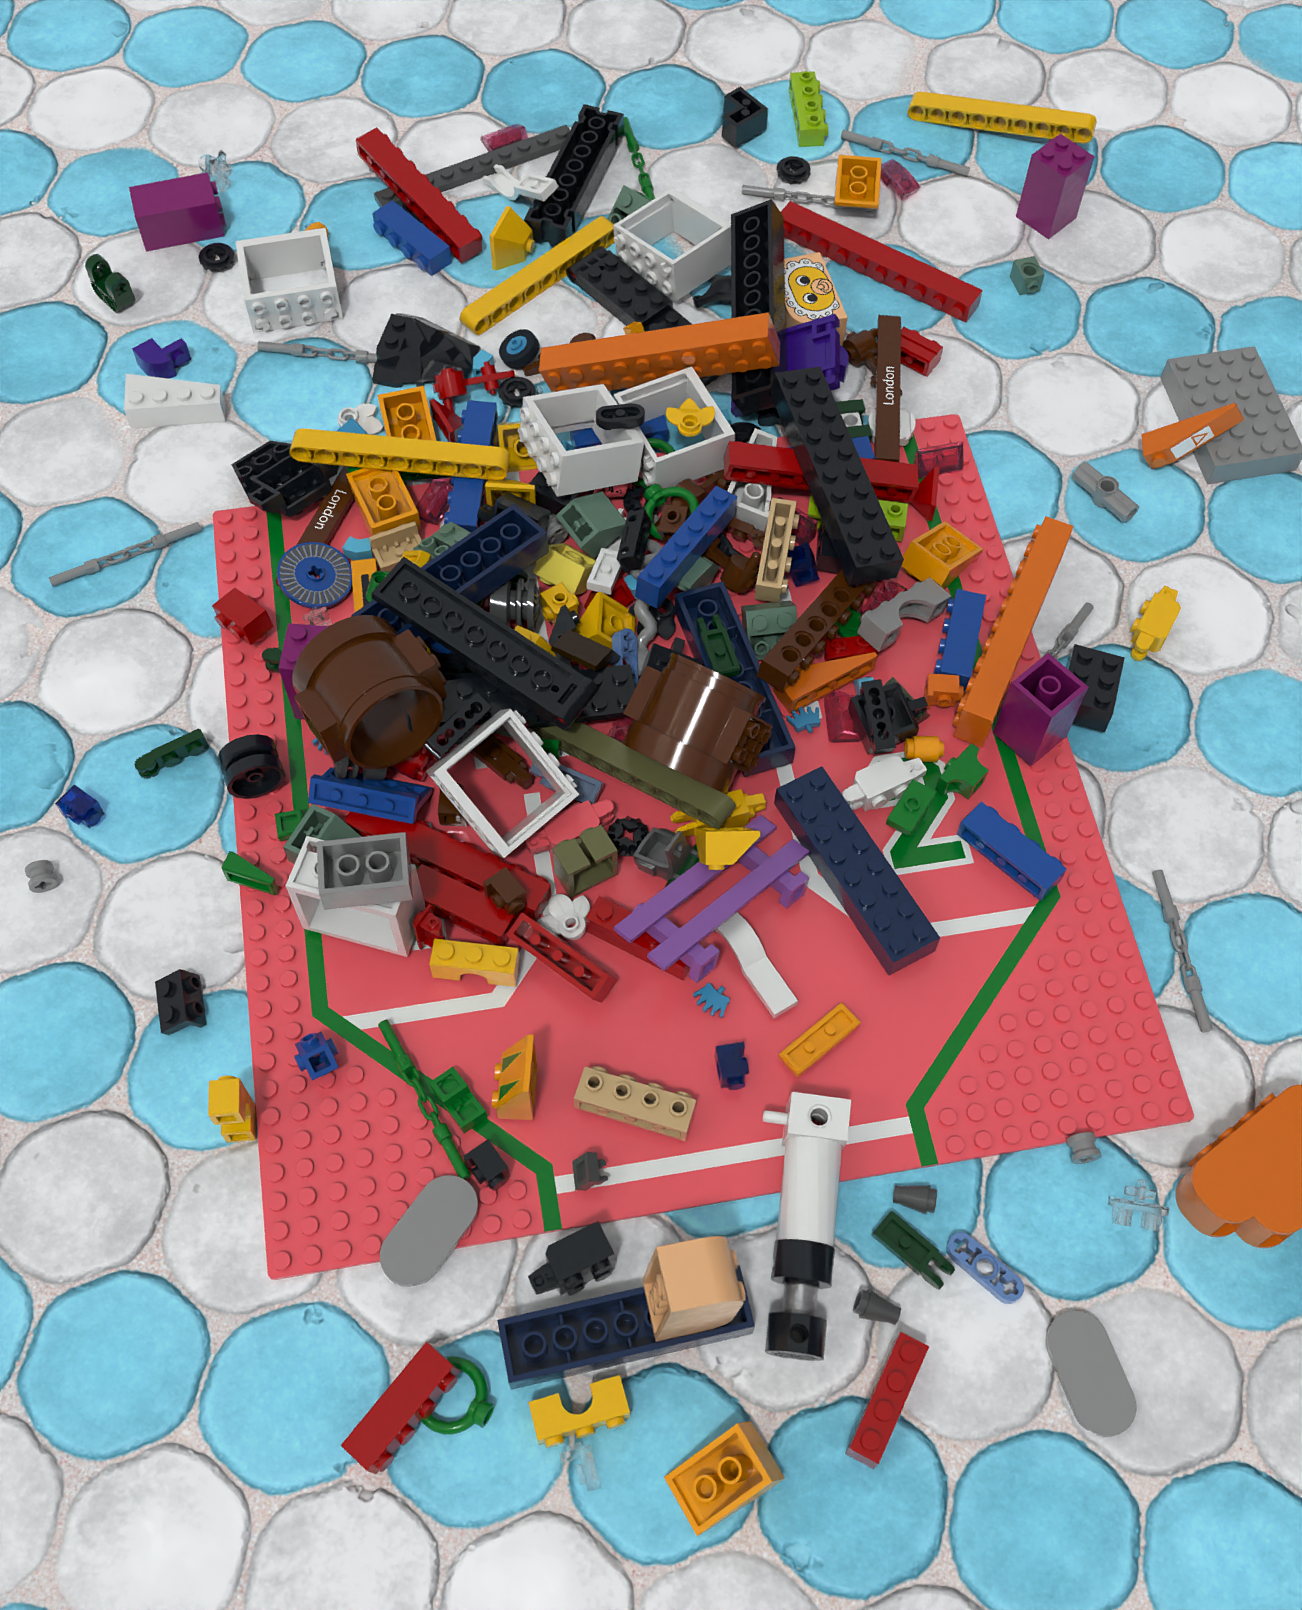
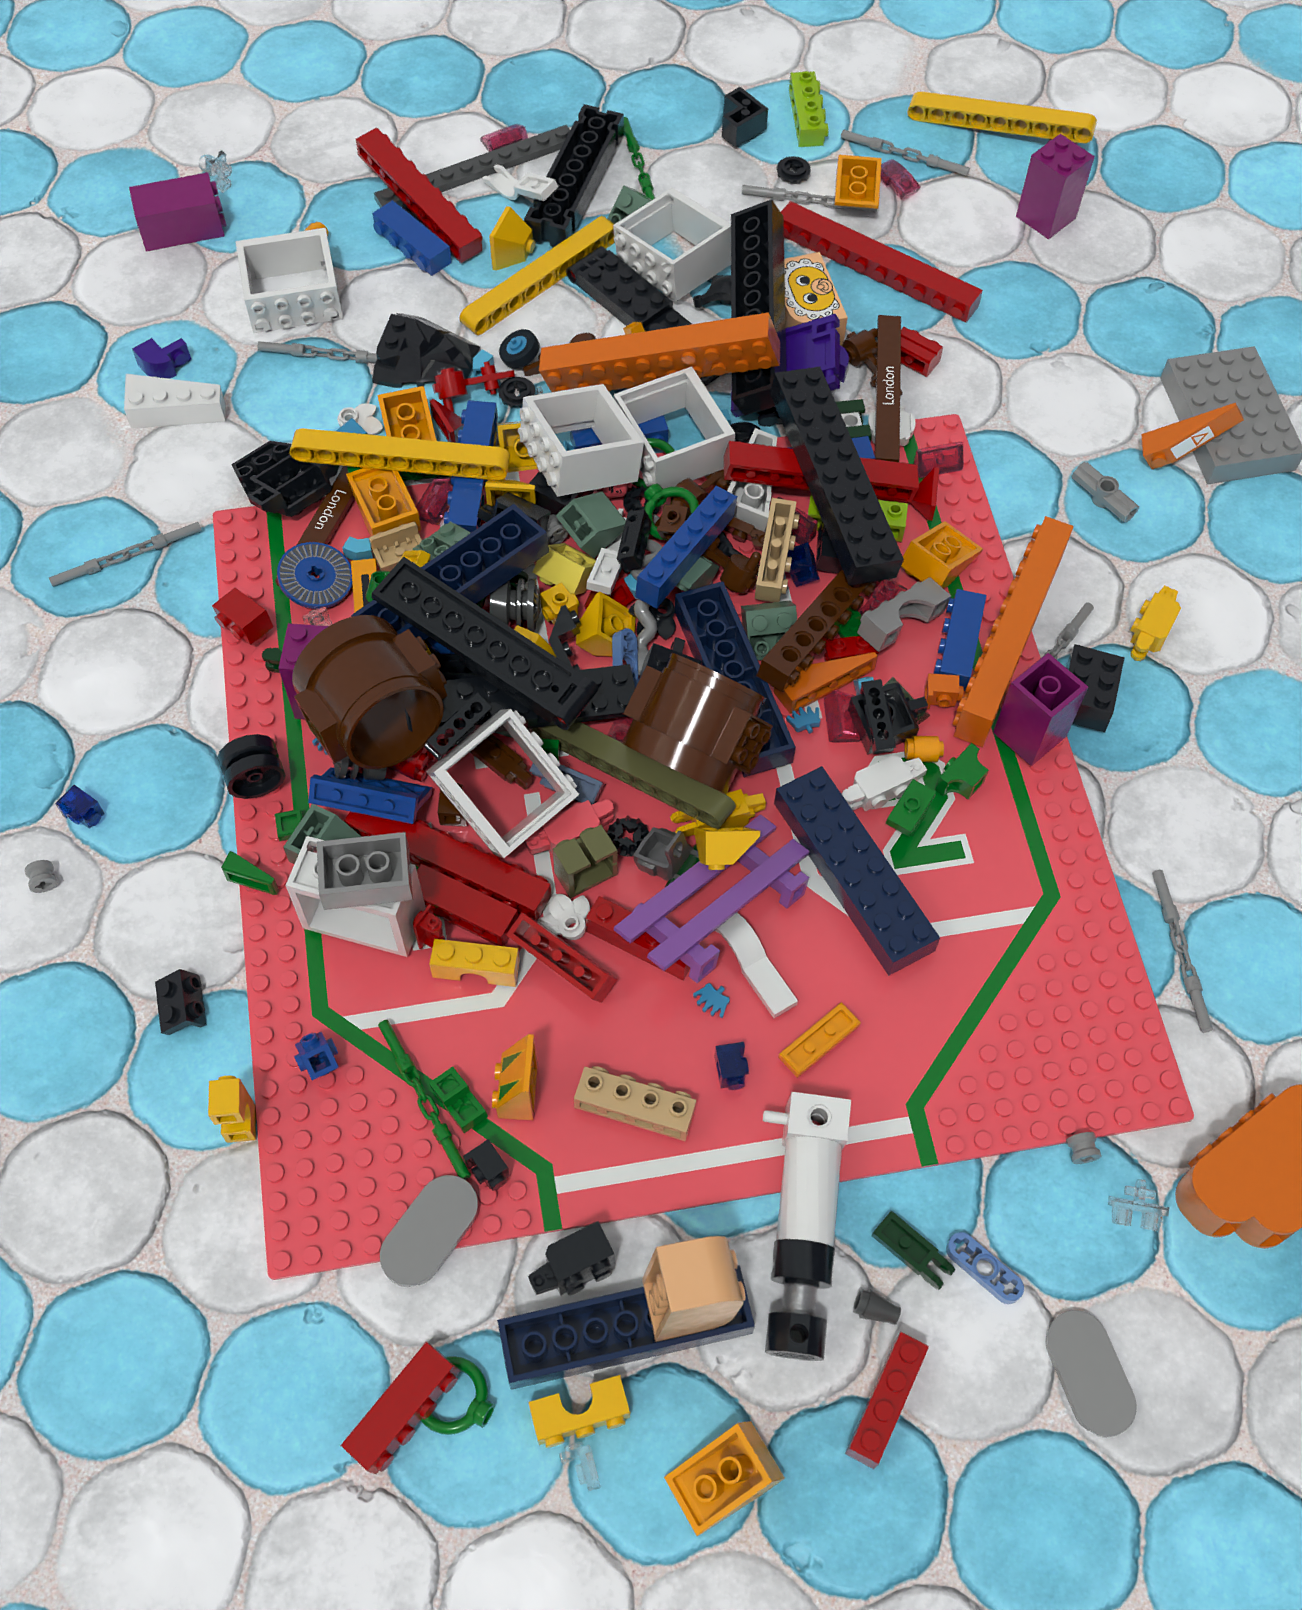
(109, 286): dark green piece -> none
(171, 753): dark green hinge -> none
(223, 251): black gear -> none
(505, 892): reddish brown brick -> none
(584, 651): dark brown slope -> none
(587, 1171): dark grey tile -> none
(620, 416): black plate -> none
(690, 418): yellow plate -> none
(718, 647): dark green hinge -> none
(918, 1198): dark grey cone -> none
(1011, 851): blue brick -> none
(1027, 275): sand green brick -> none

